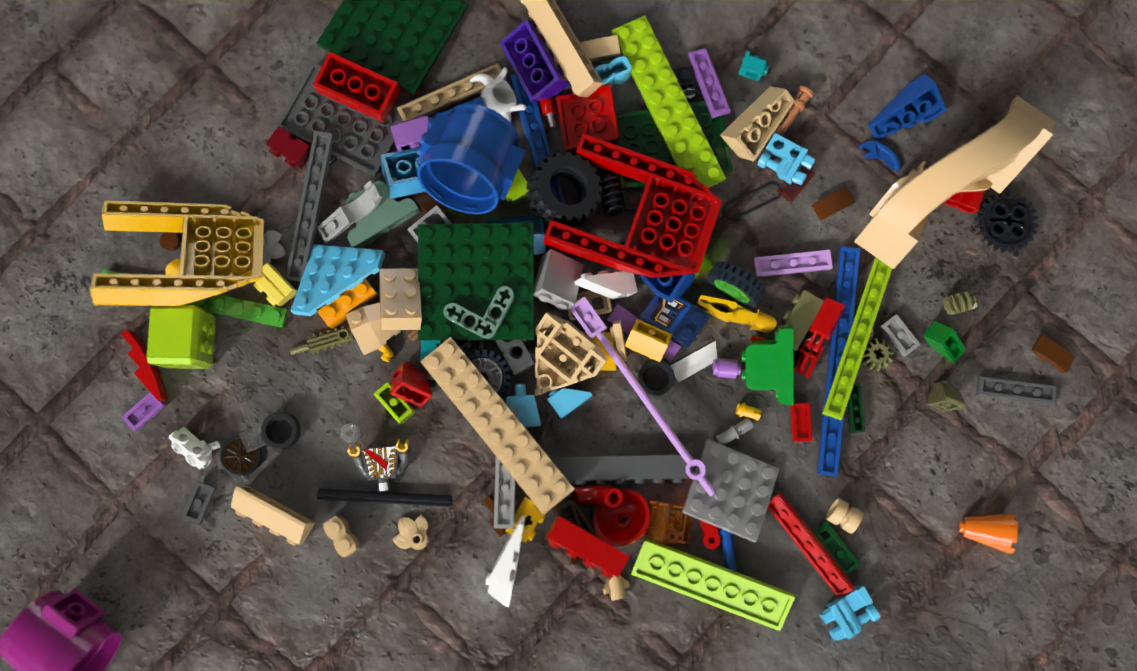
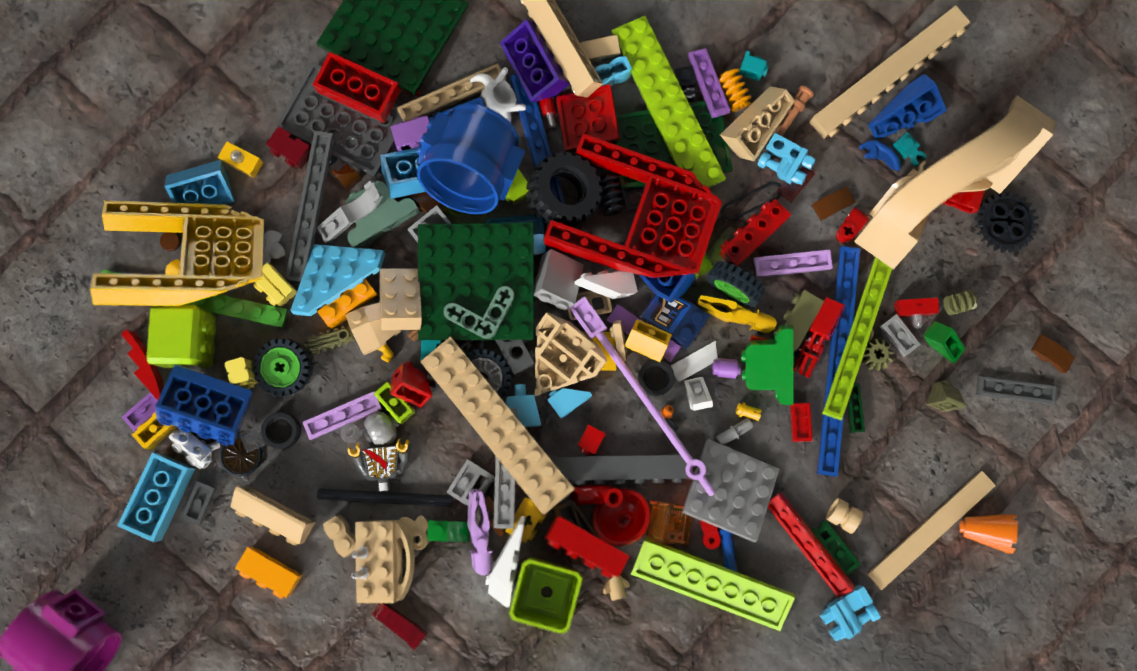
(152, 433): none -> yellow brick
(156, 497): none -> medium azure brick
(201, 185): none -> dark azure slope
(203, 405): none -> blue brick
(240, 159): none -> yellow piece
(241, 372): none -> light yellow brick
(268, 572): none -> light orange brick
(296, 369): none -> wheel
(342, 415): none -> lavender plate
(347, 177): none -> reddish brown slope
(380, 429): none -> light grey plant
(380, 561): none -> tan piece
(400, 624): none -> dark red leg
(448, 531): none -> green slope
(467, 479): none -> light grey plate
(479, 534): none -> lavender arm
(536, 610): none -> lime plate
(590, 440): none -> red brick
(667, 413): none -> orange arm
(698, 394): none -> white slope
(734, 91): none -> light orange piece
(755, 233): none -> red brick
(853, 224): none -> red piece
(889, 72): none -> tan brick
(908, 146): none -> teal plate
(917, 309): none -> red piece
(931, 530): none -> tan tile

